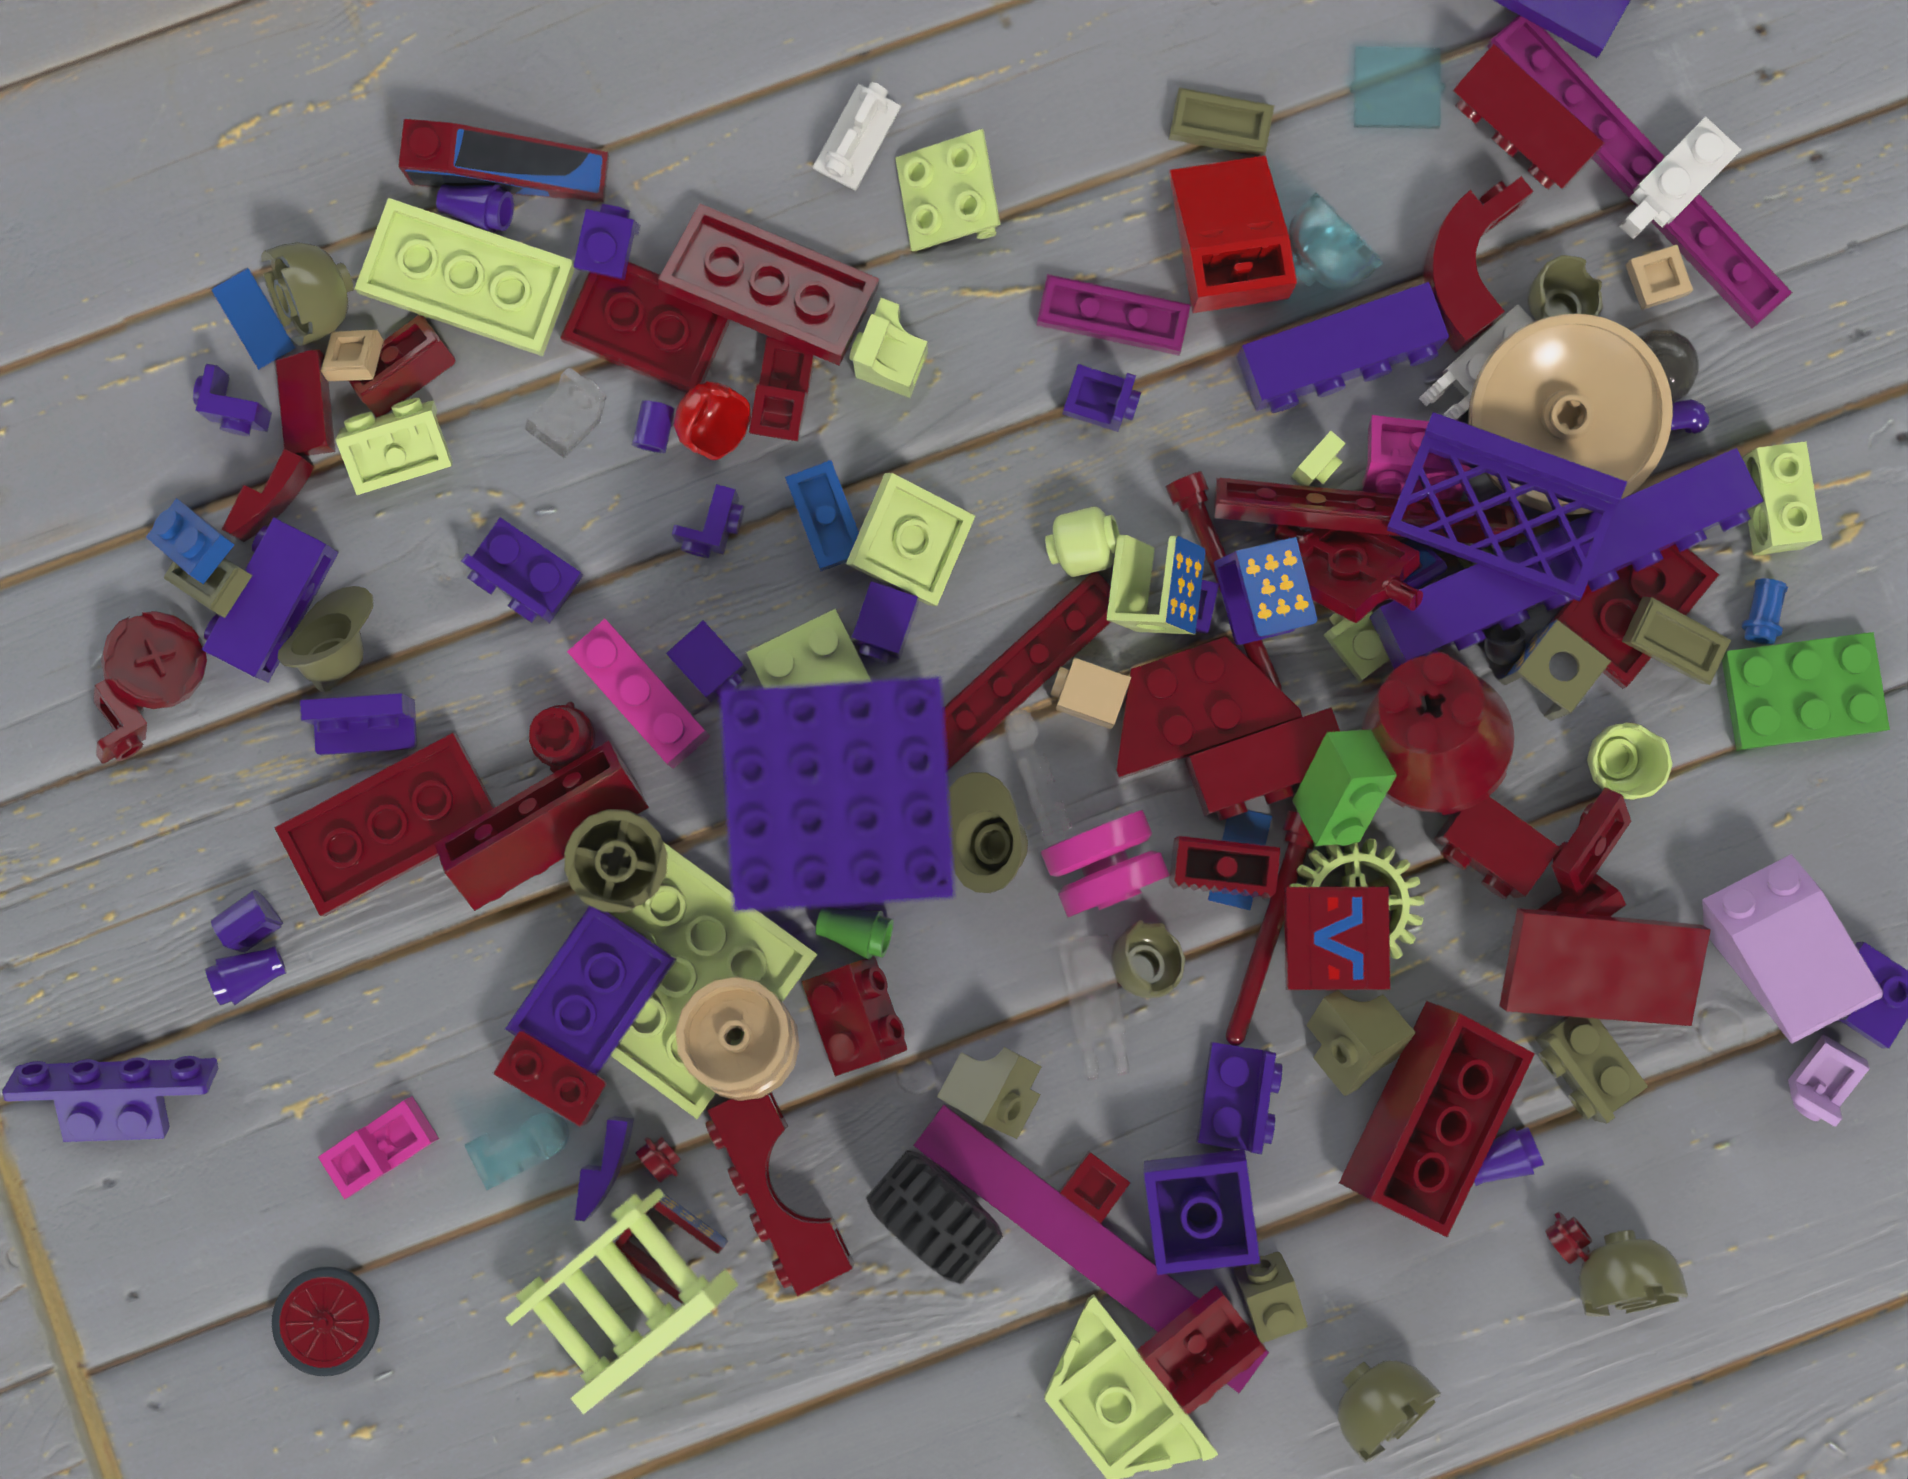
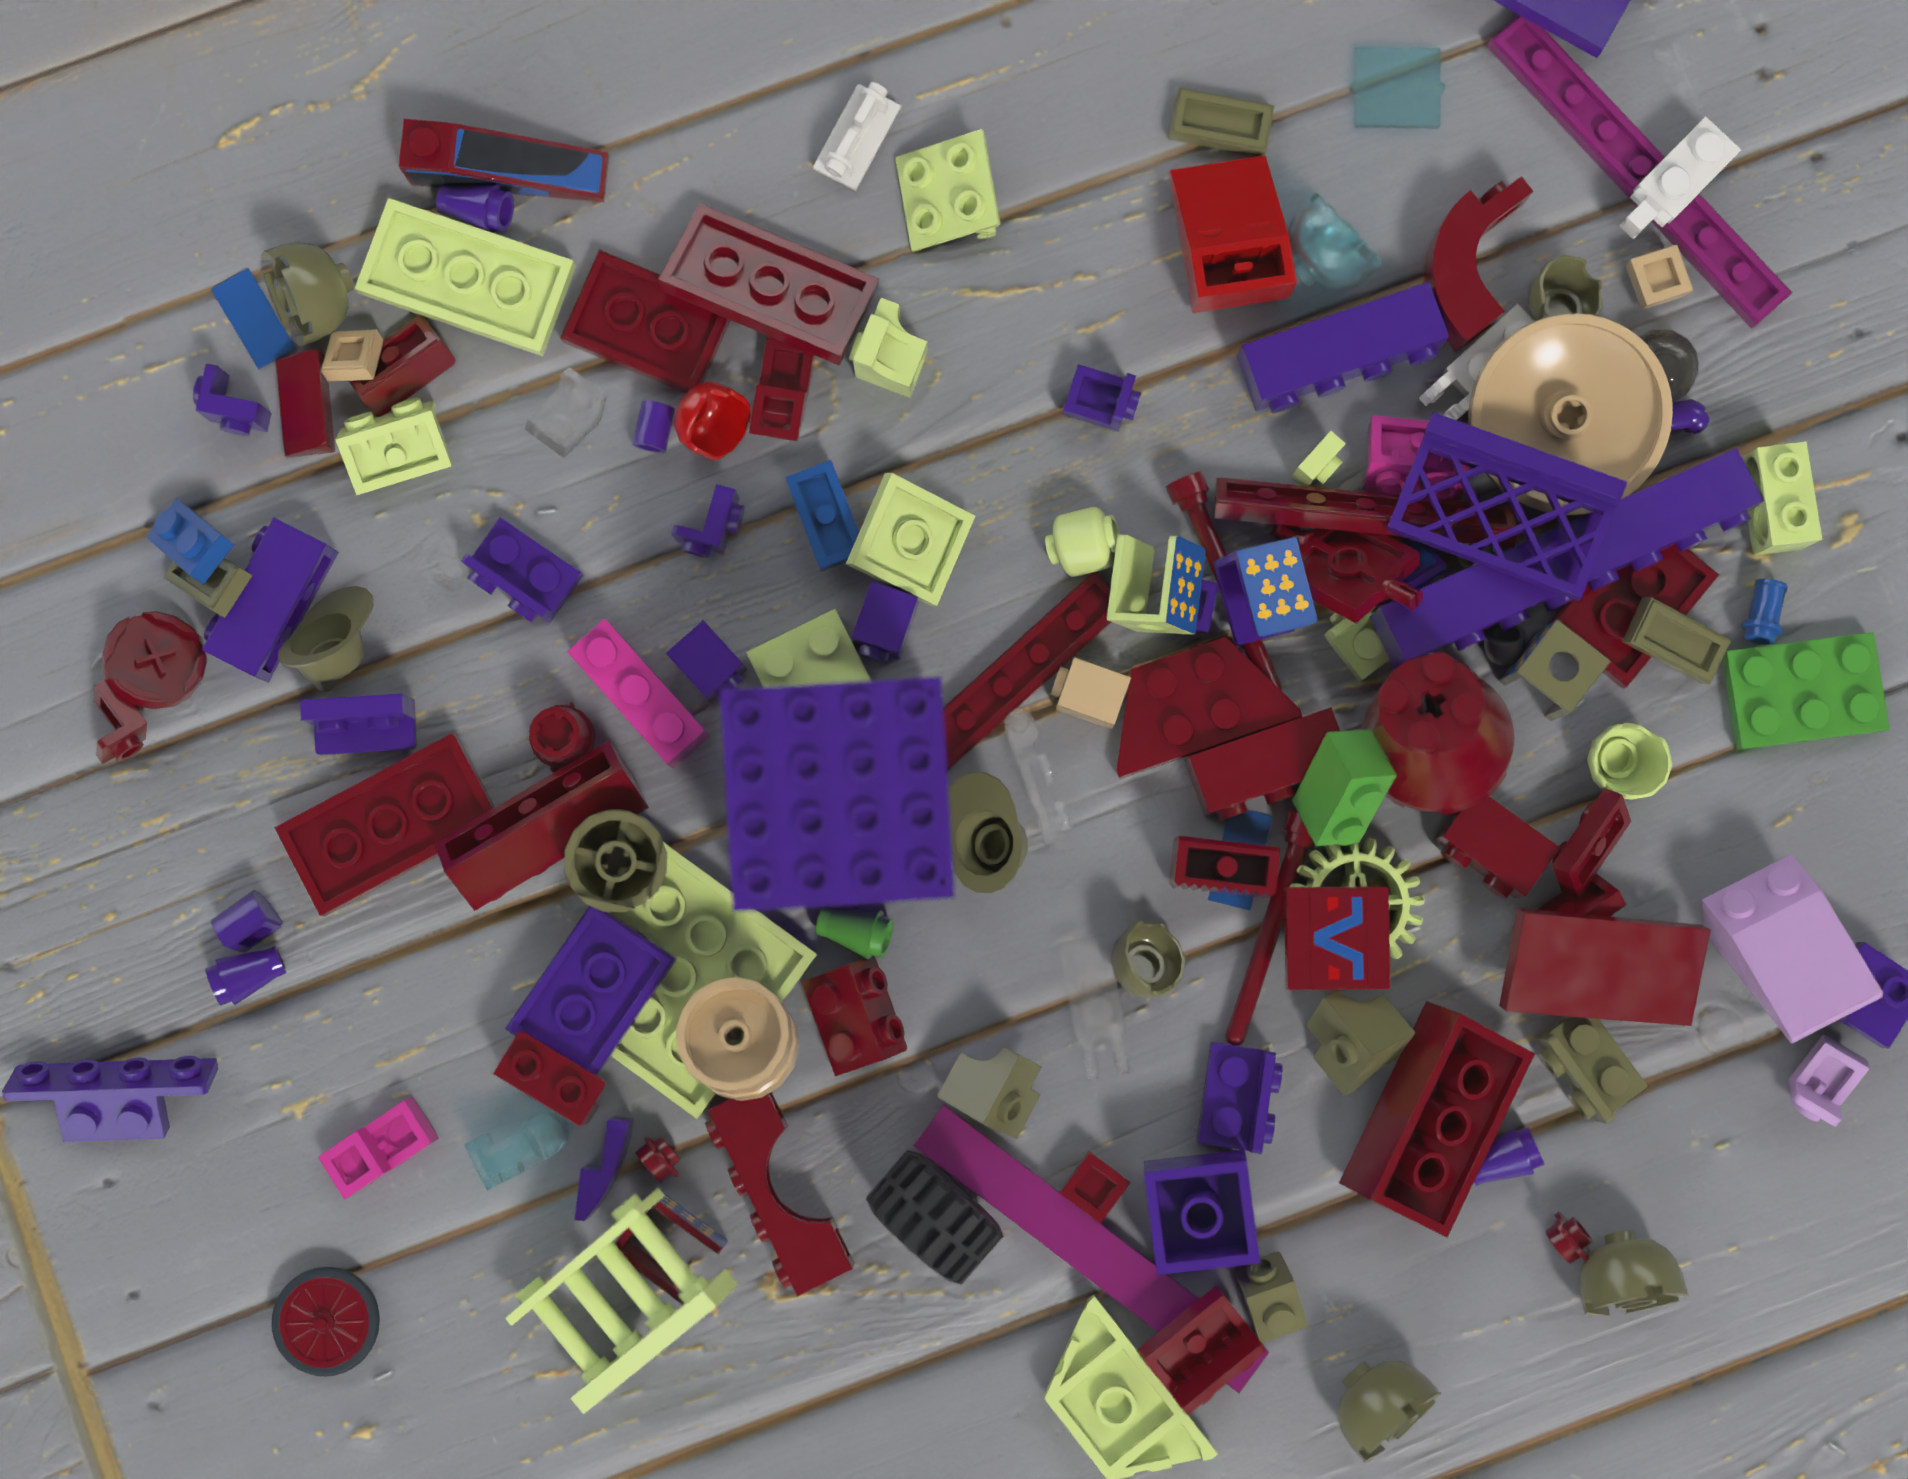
(257, 509): dark red slope -> none
(606, 241): dark purple bracket -> none
(1105, 864): dark pink wheel -> none
(1113, 315): magenta tile -> none
(1526, 119): dark red brick -> none

